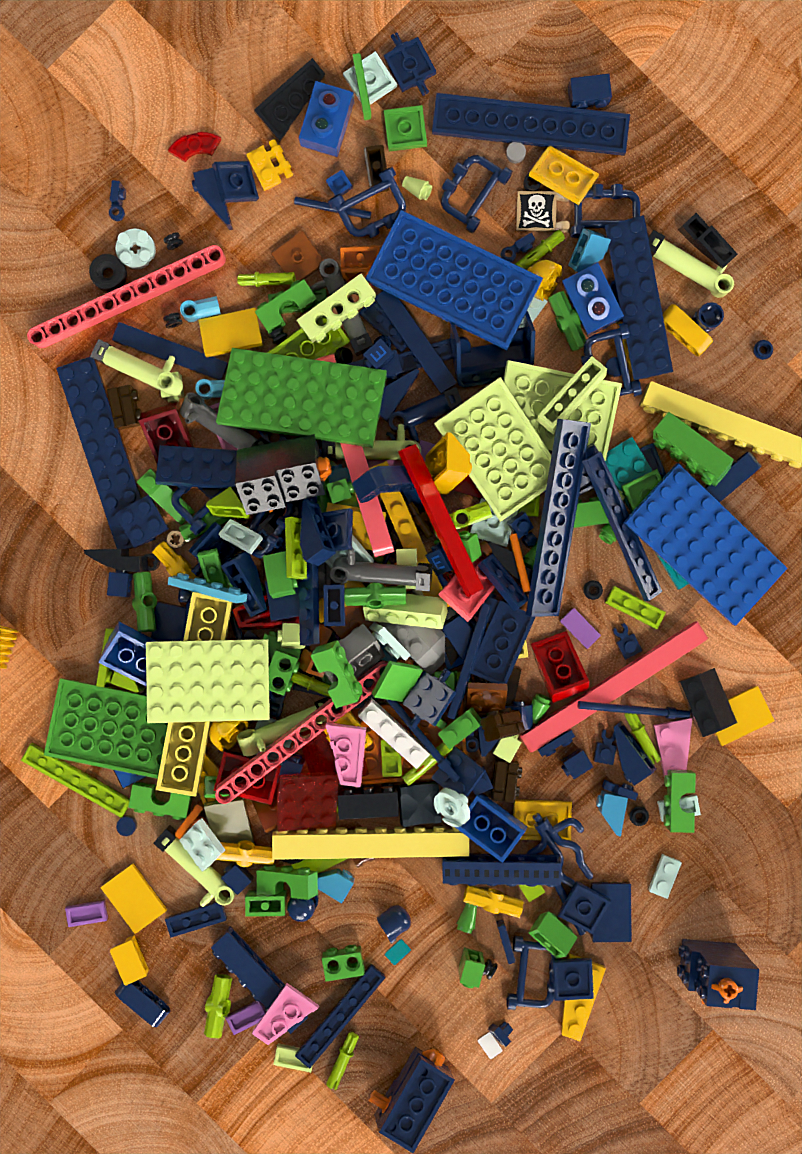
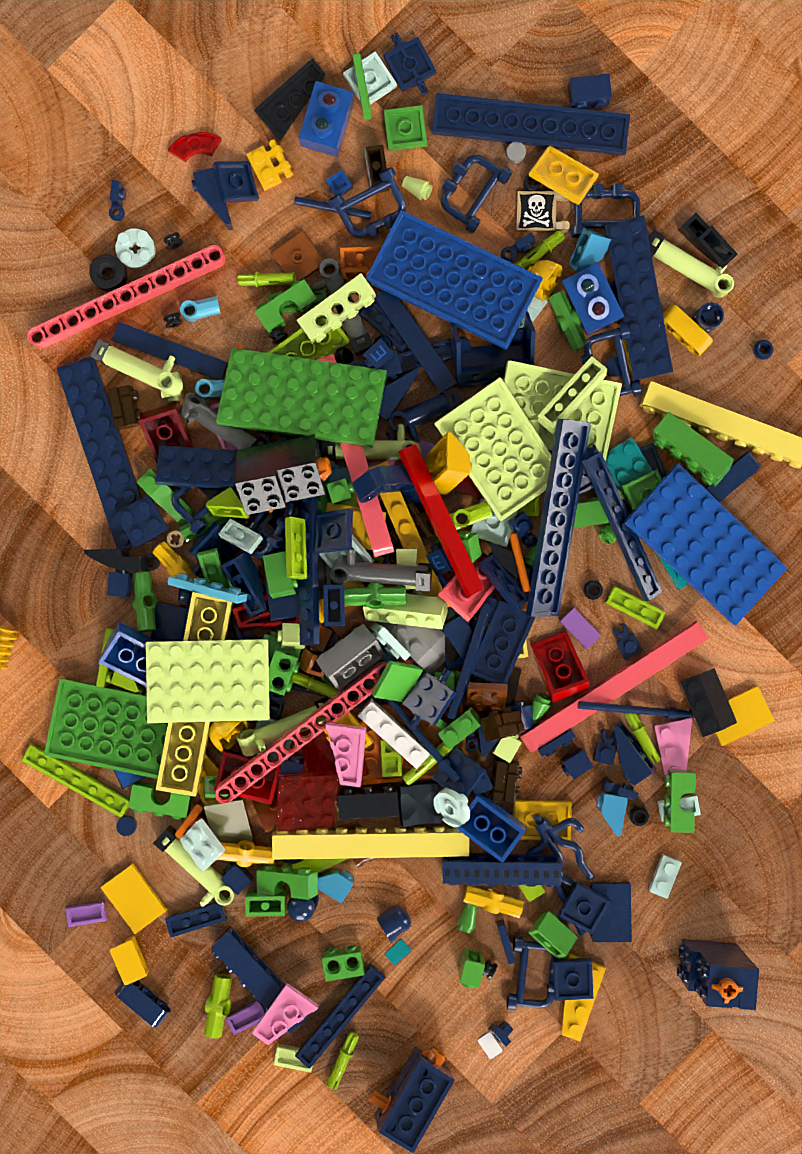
(230, 331): yellow tile -> none
(314, 535): dark blue slope -> none
(333, 658): bright green arch -> none

